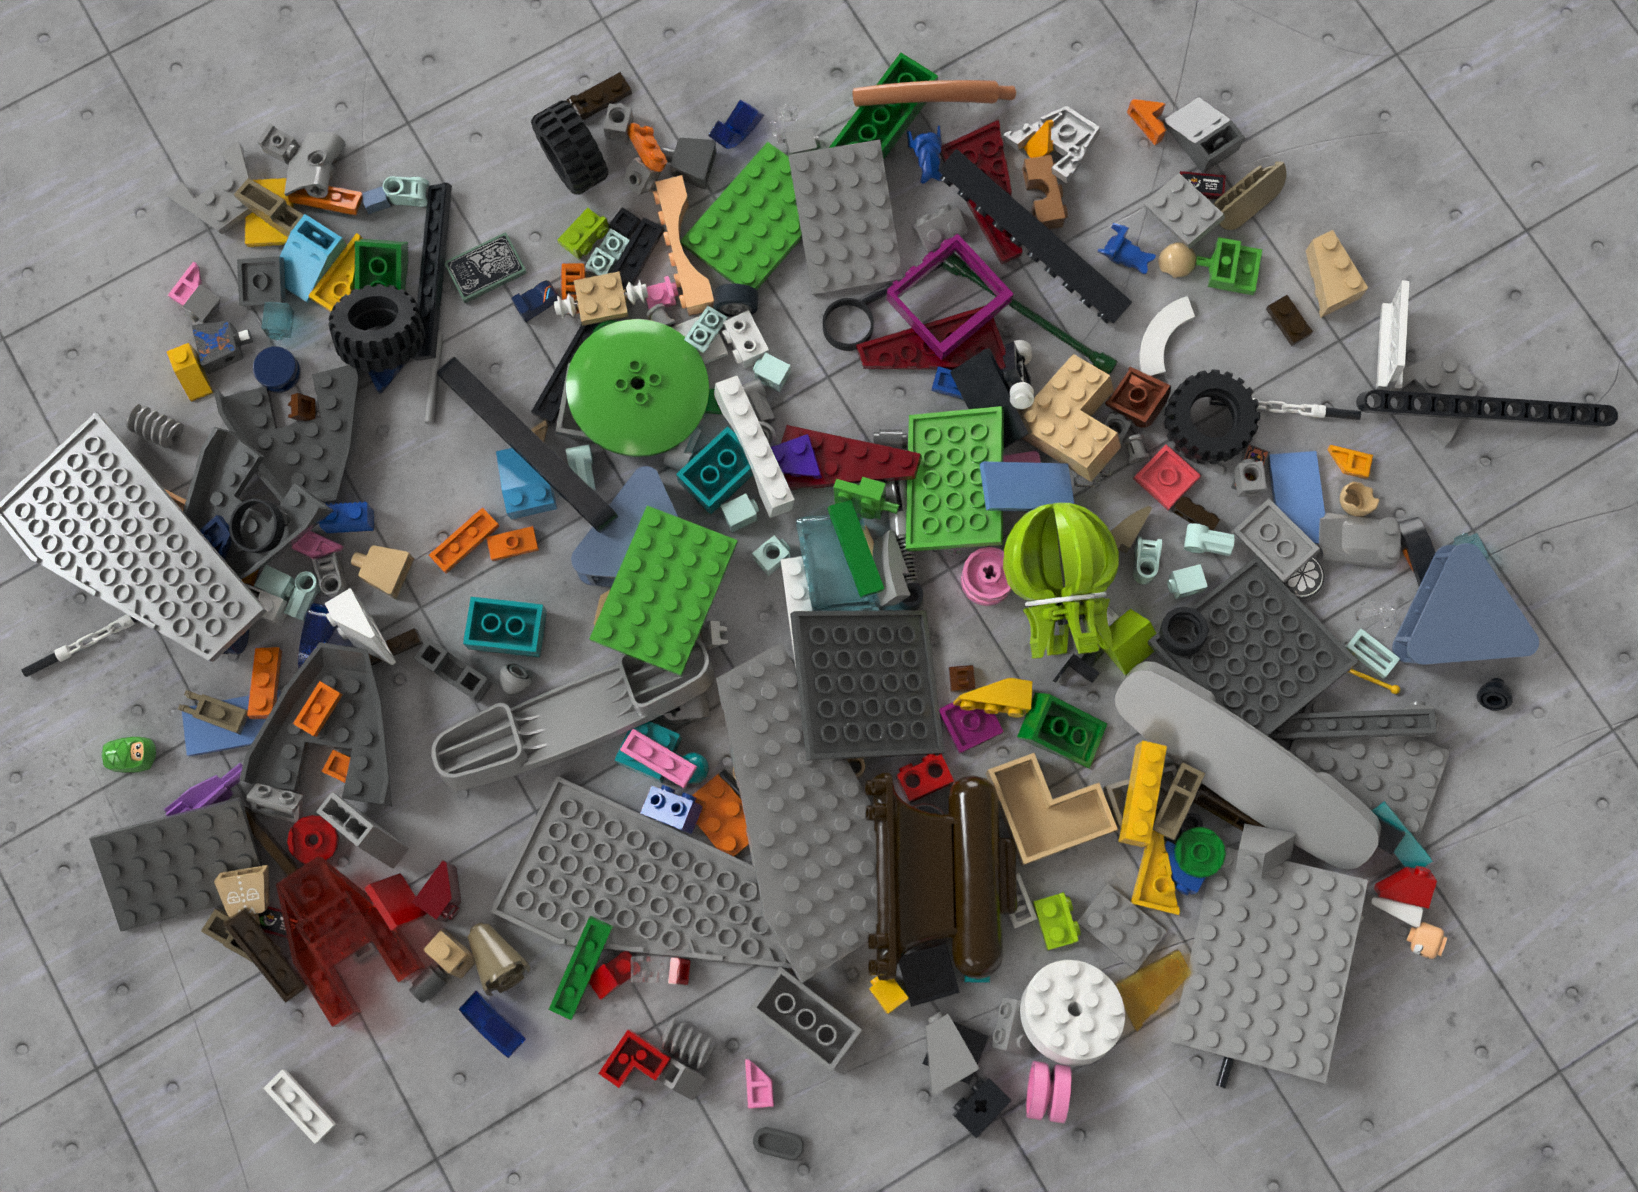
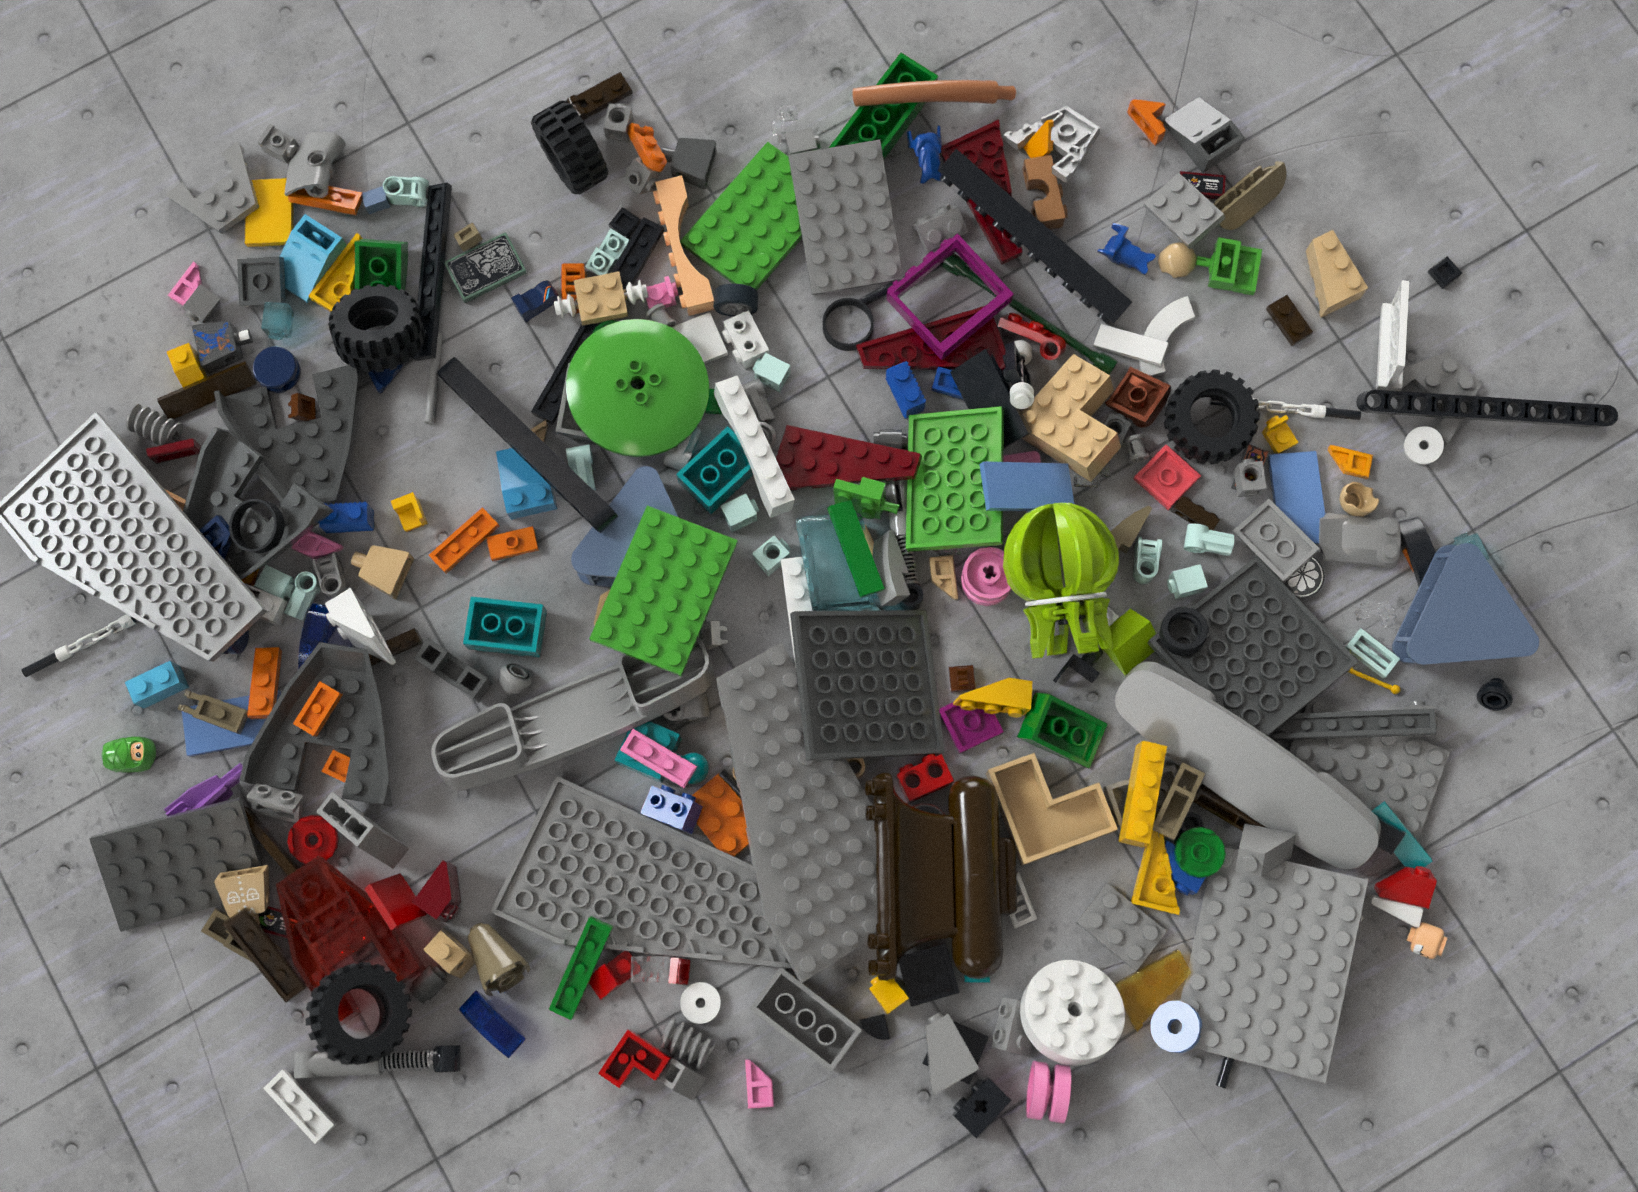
(156, 684): none -> medium azure brick
(174, 450): none -> dark red tile
(202, 392): none -> dark brown tile
(268, 206): dark tan slope -> none
(316, 1064): none -> piece
(392, 1009): none -> black tyre
(409, 511): none -> yellow panel
(468, 237): none -> dark tan plate
(584, 233): lime bracket -> none
(689, 999): none -> white piece
(705, 329): light aqua slope -> none
(738, 125): clear blue brick -> none
(778, 1143): dark grey tile -> none
(797, 457): dark purple wing -> none
(876, 1027): none -> black tile
(905, 389): none -> blue brick
(943, 574): none -> tan tile
(1035, 332): none -> red plate
(1056, 921): lime bracket -> none
(1131, 345): none -> white tile
(1161, 1026): none -> tile
(1279, 434): none -> yellow bracket
(1423, 434): none -> white piece
(1444, 272): none -> black tile

